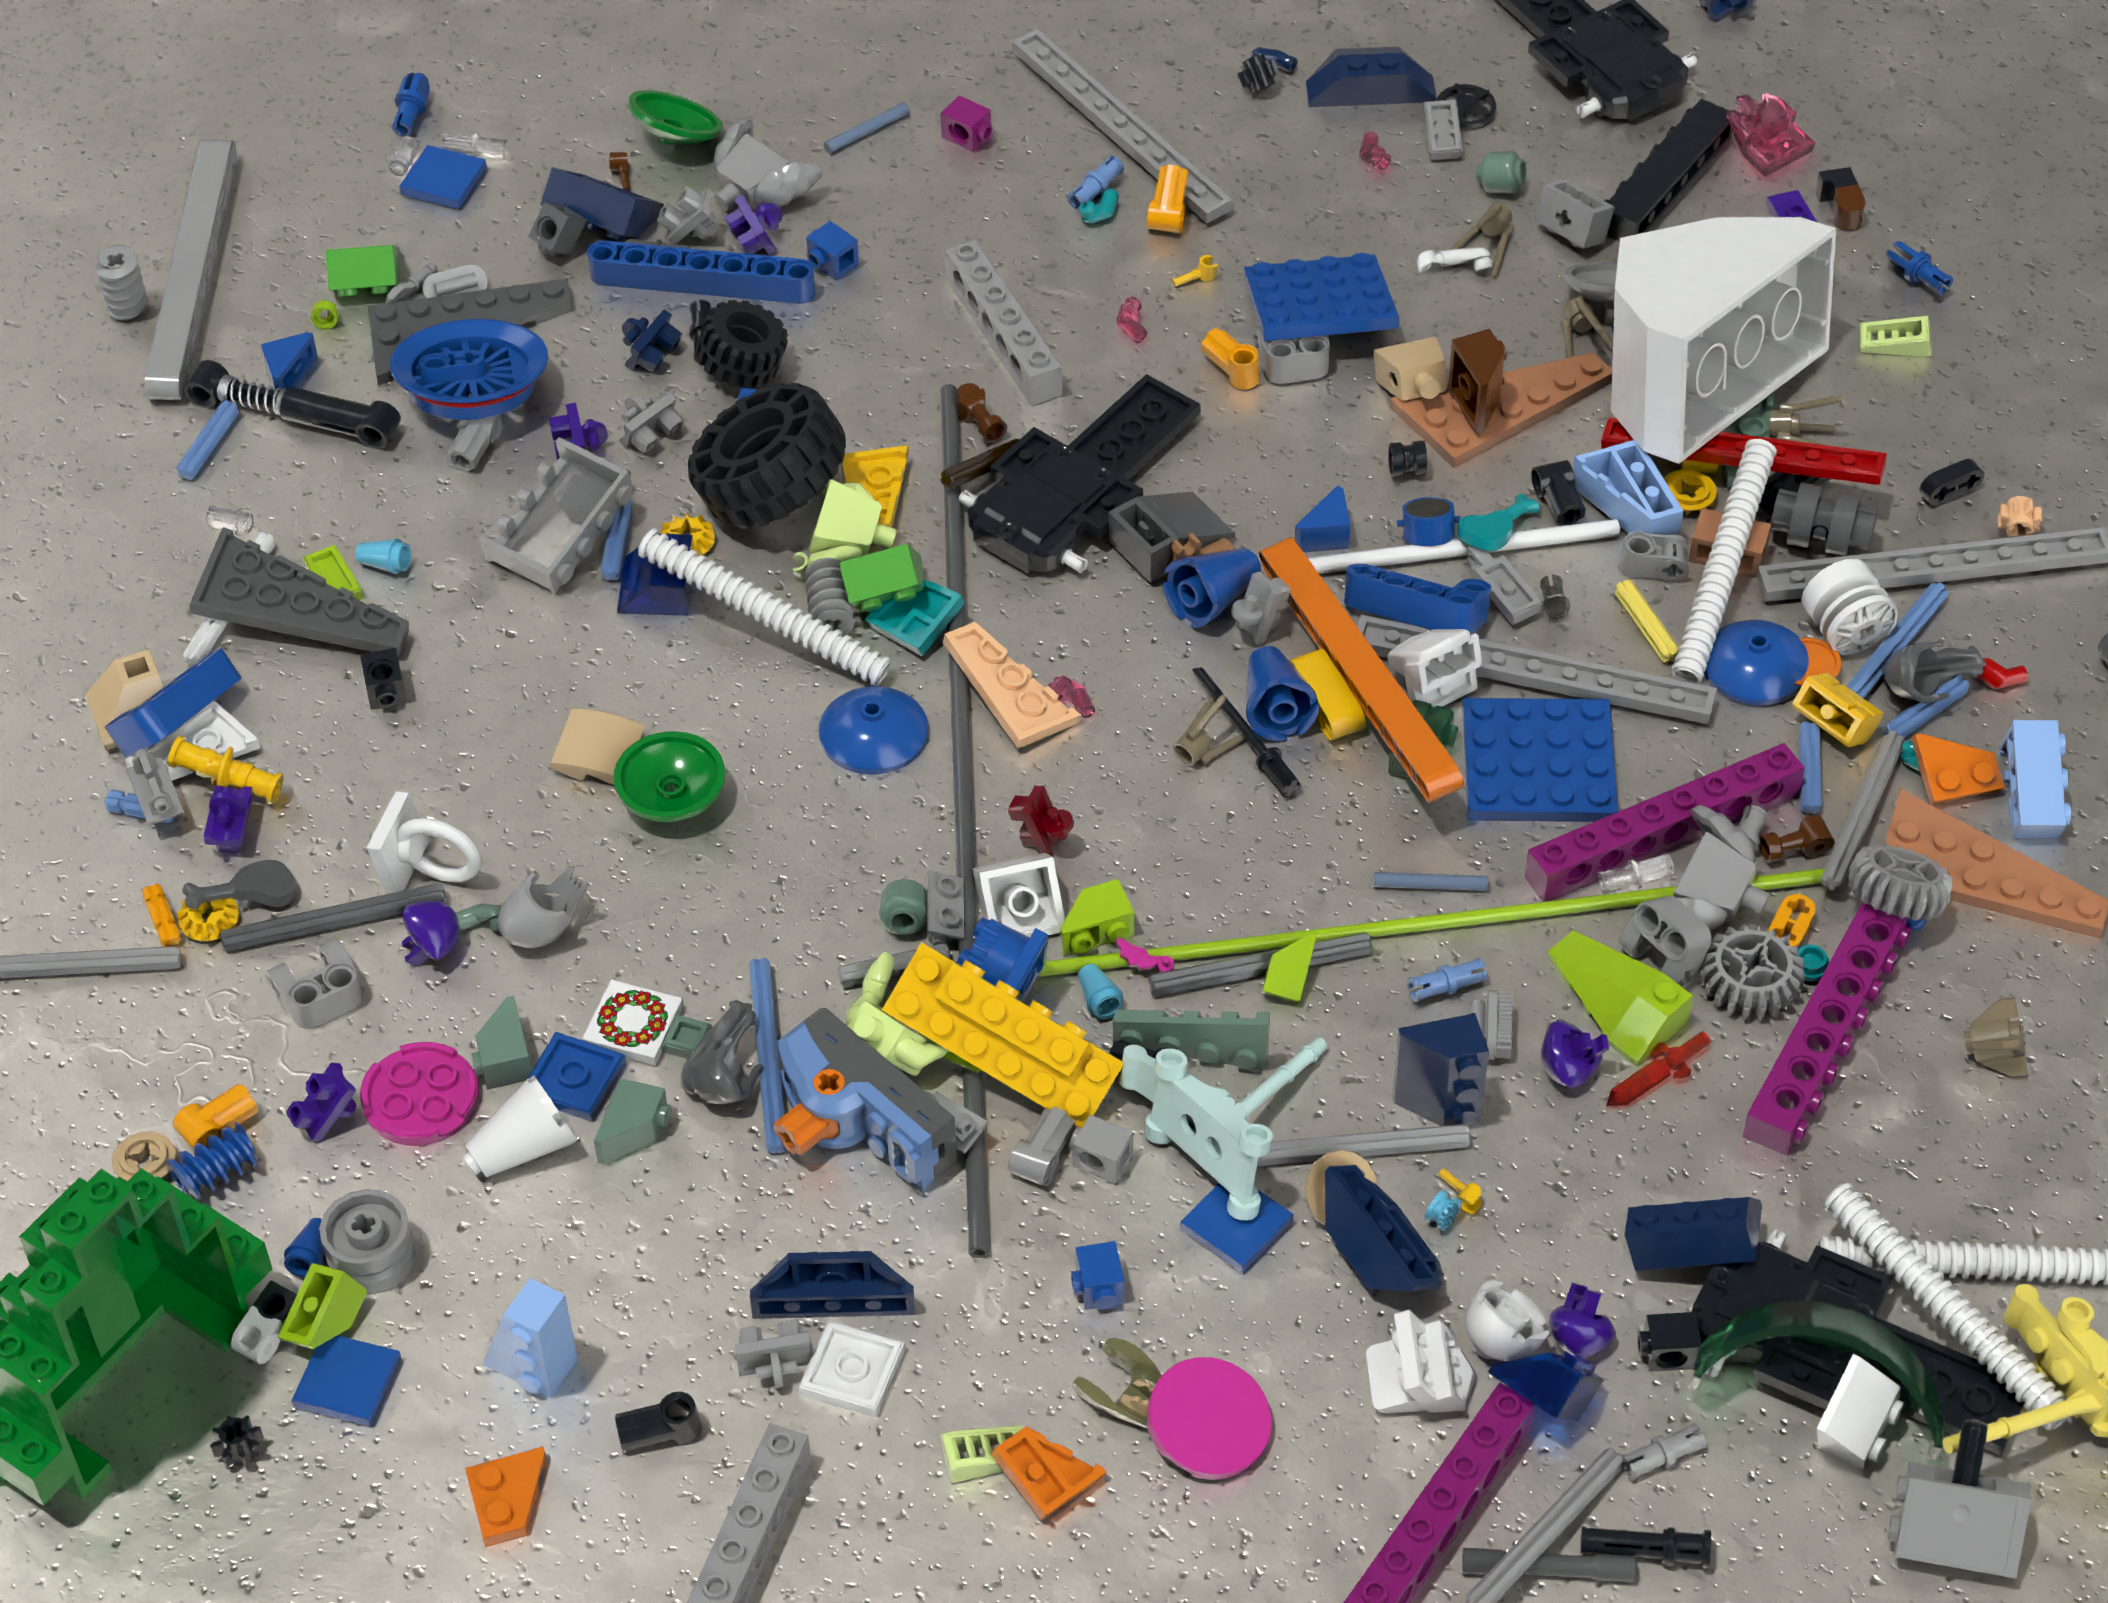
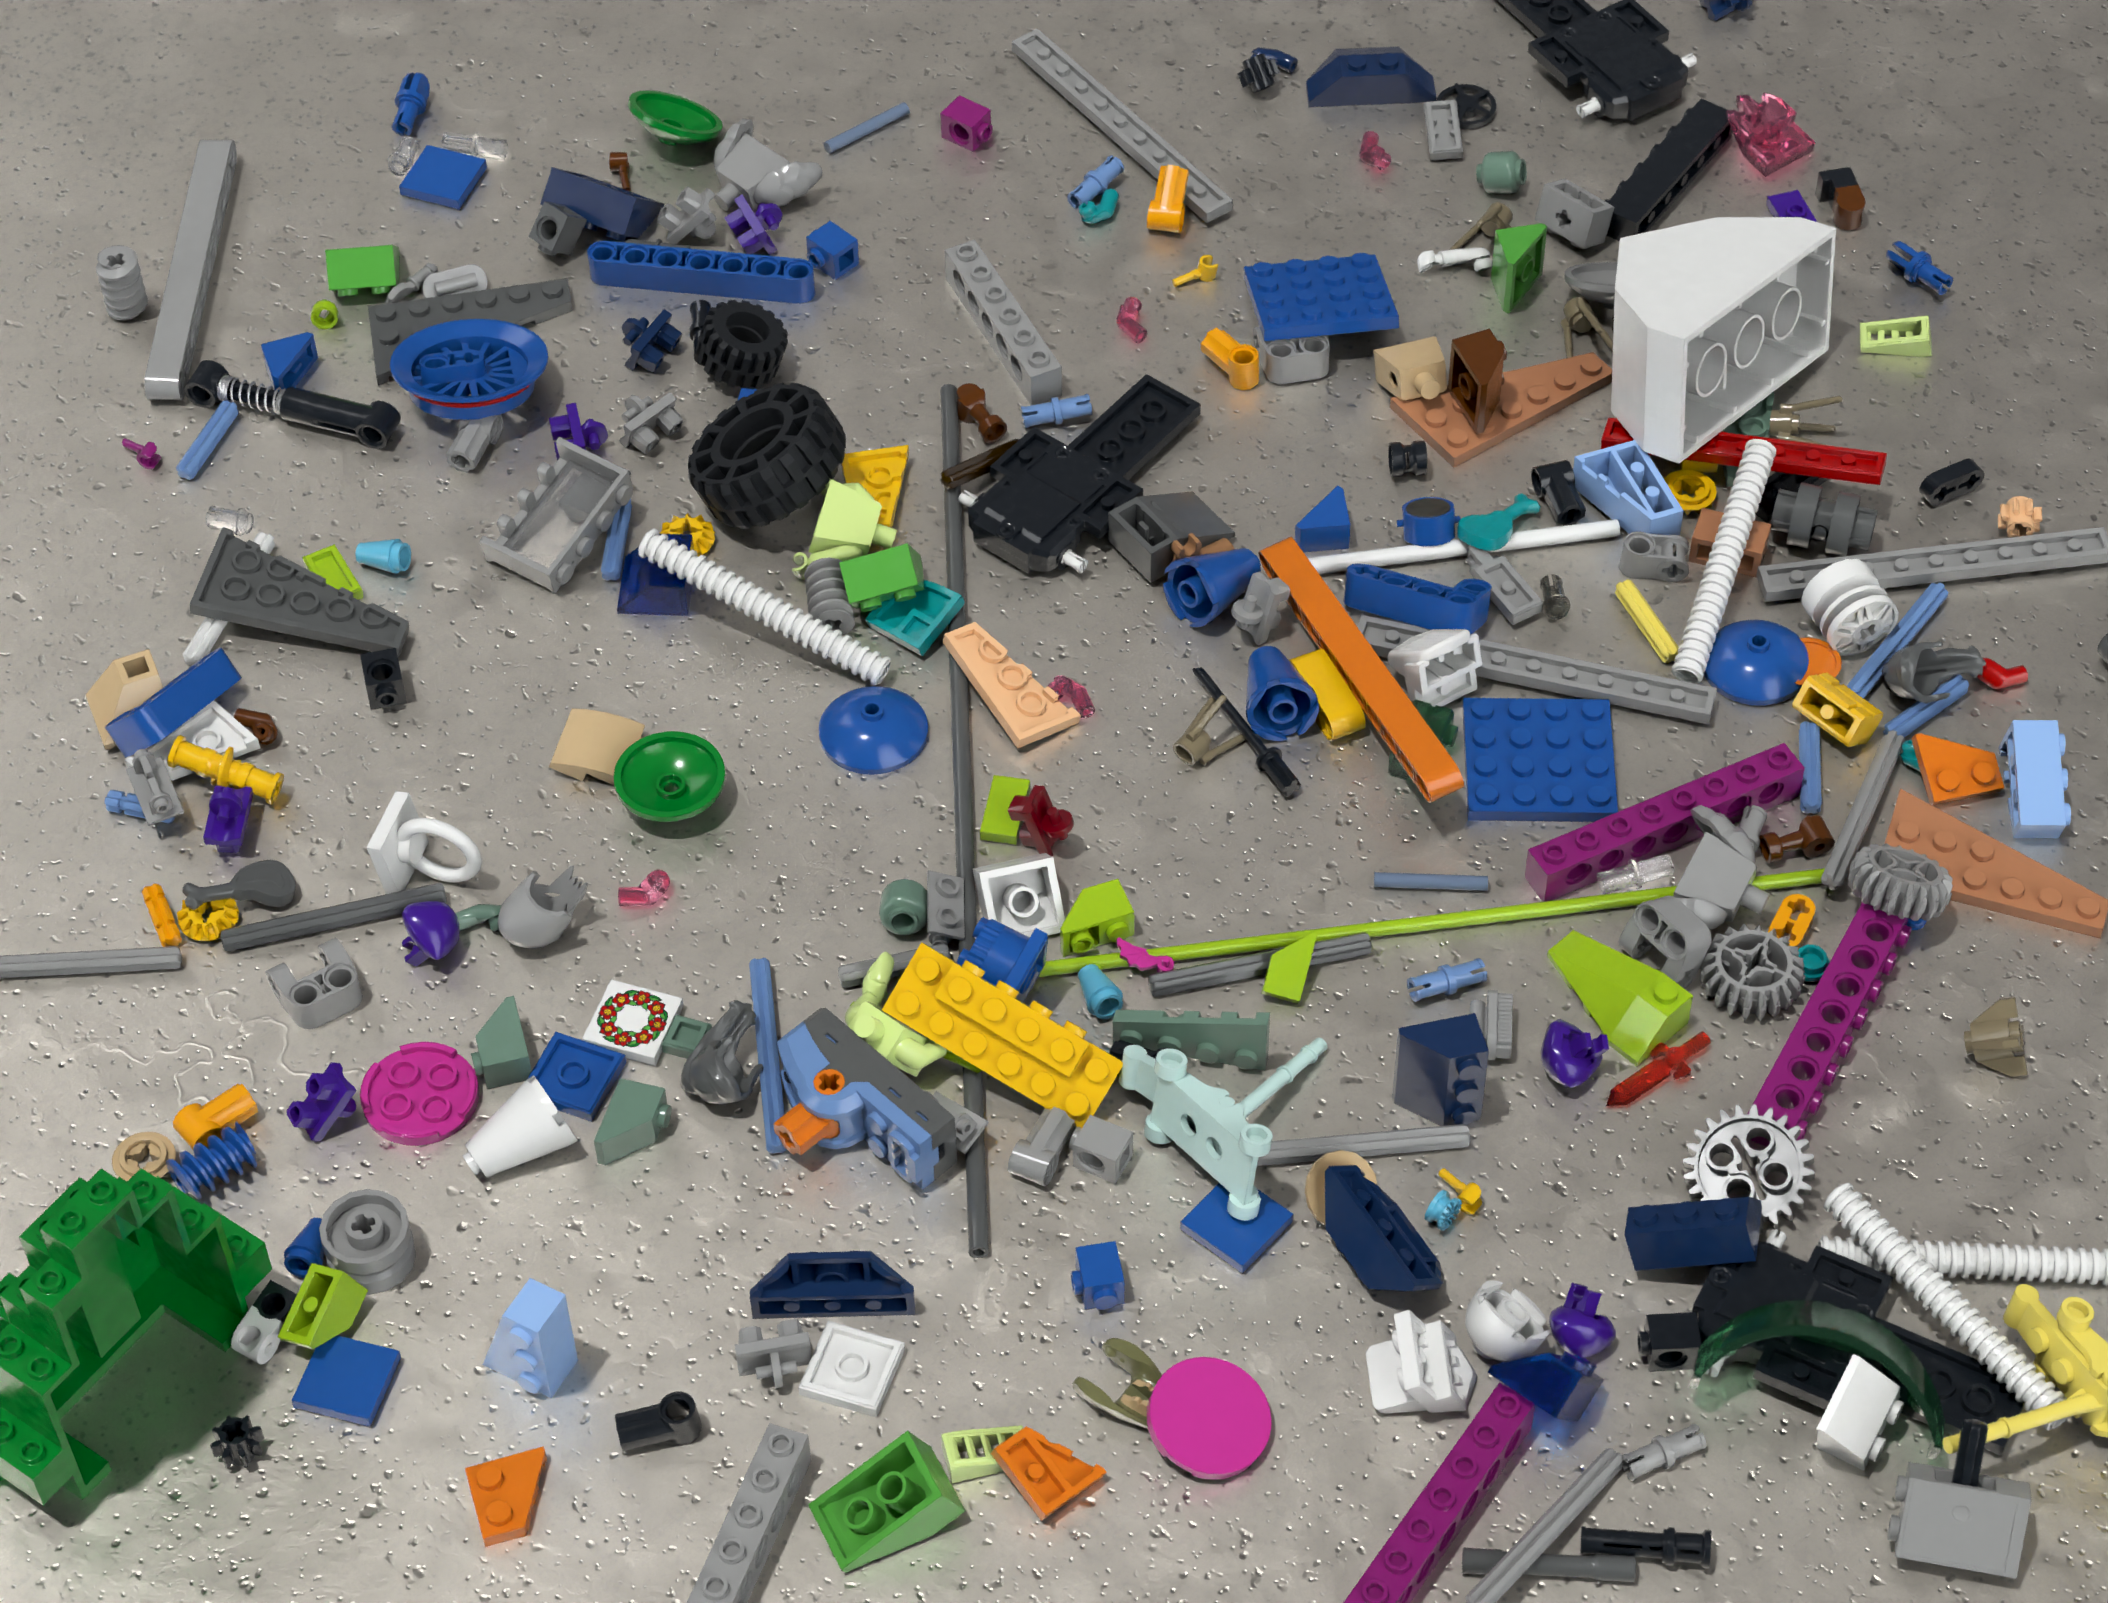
(146, 454): none -> magenta hand
(260, 723): none -> reddish brown arm
(647, 893): none -> clear pink arm
(886, 1503): none -> bright green slope
(996, 820): none -> lime tile
(1056, 410): none -> medium blue pin
(1517, 262): none -> bright green slope
(1781, 1155): none -> gear

